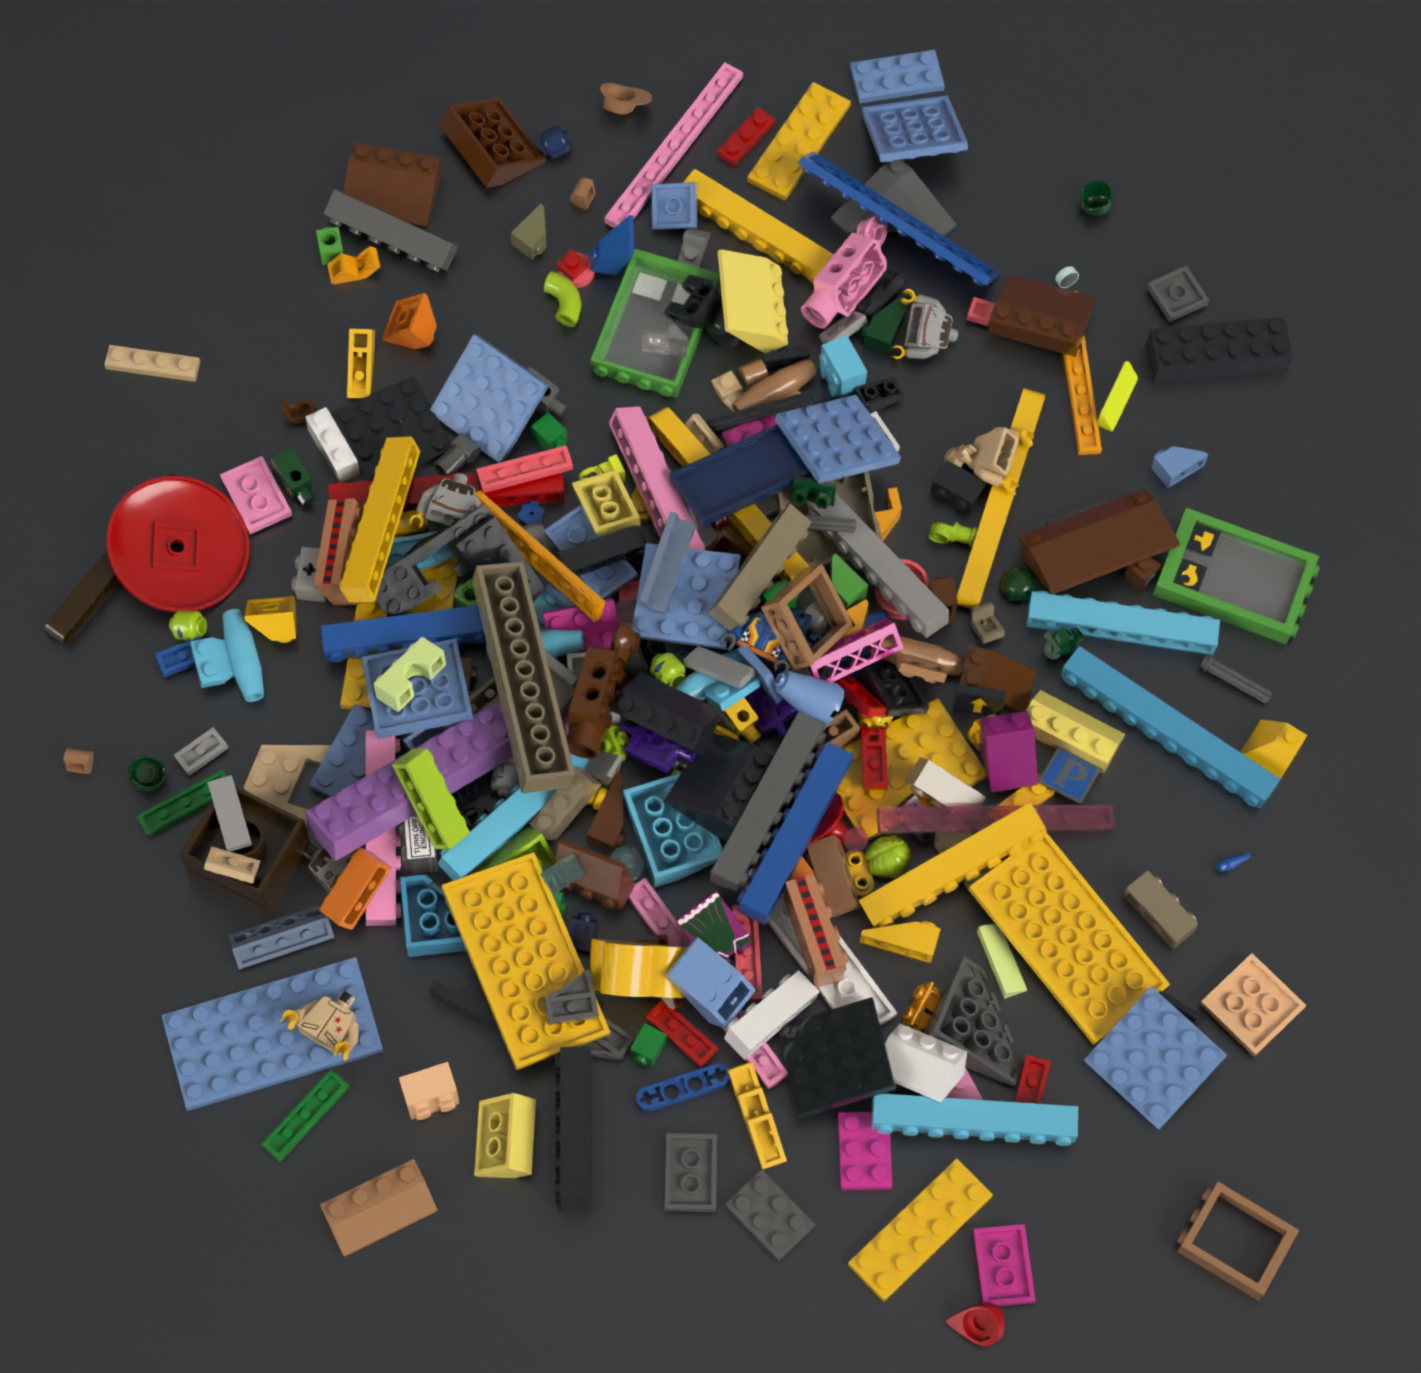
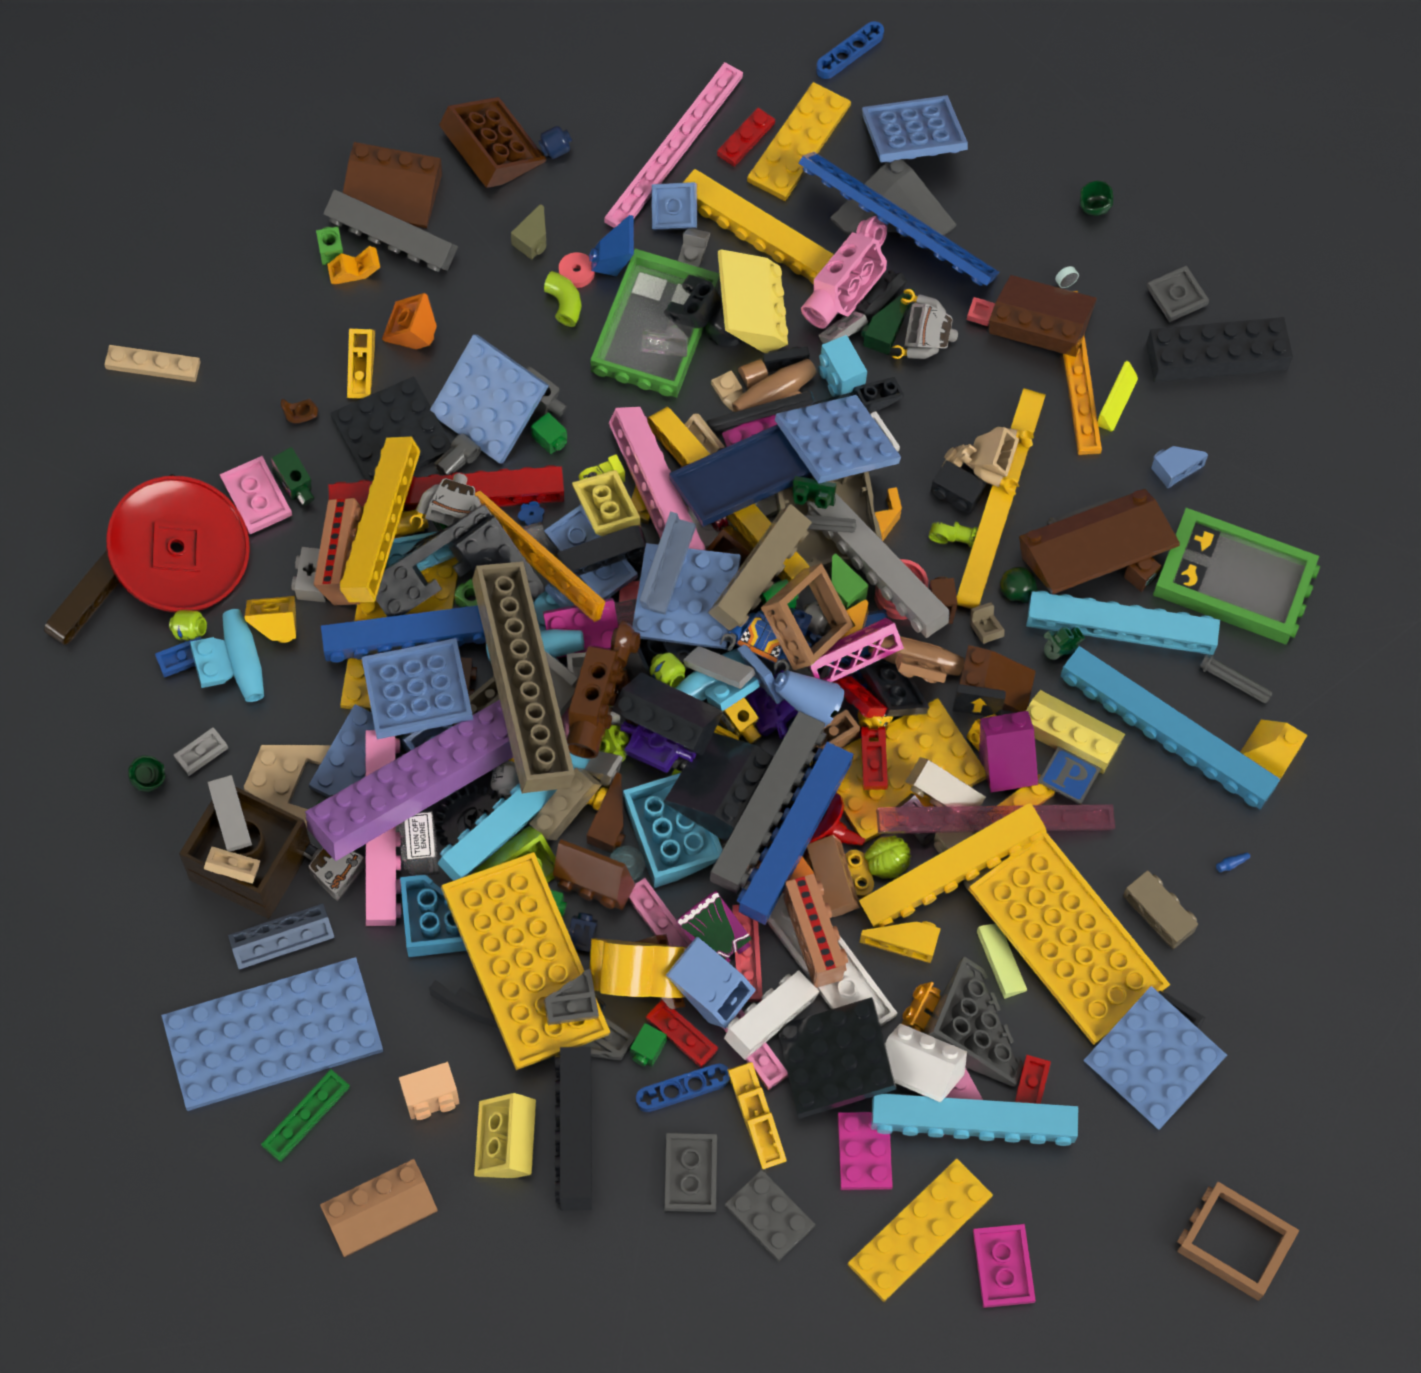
(78, 760): medium nougat brick -> none
(178, 806): green tile -> none
(327, 1023): tan torso -> none
(332, 445): white brick -> none
(355, 888): orange brick -> none
(420, 659): yellowish green arch -> none
(431, 798): lime brick -> none
(524, 469): coral plate -> none
(562, 874): clear light blue panel -> none
(572, 265): red plate -> none
(583, 193): medium nougat brick -> none
(623, 99): medium nougat piece -> none
(848, 48): none -> blue beam
(855, 839): clear pink tile -> none
(897, 76): medium blue plate -> none
(979, 1322): red piece -> none
(1252, 1004): light nougat plate -> none

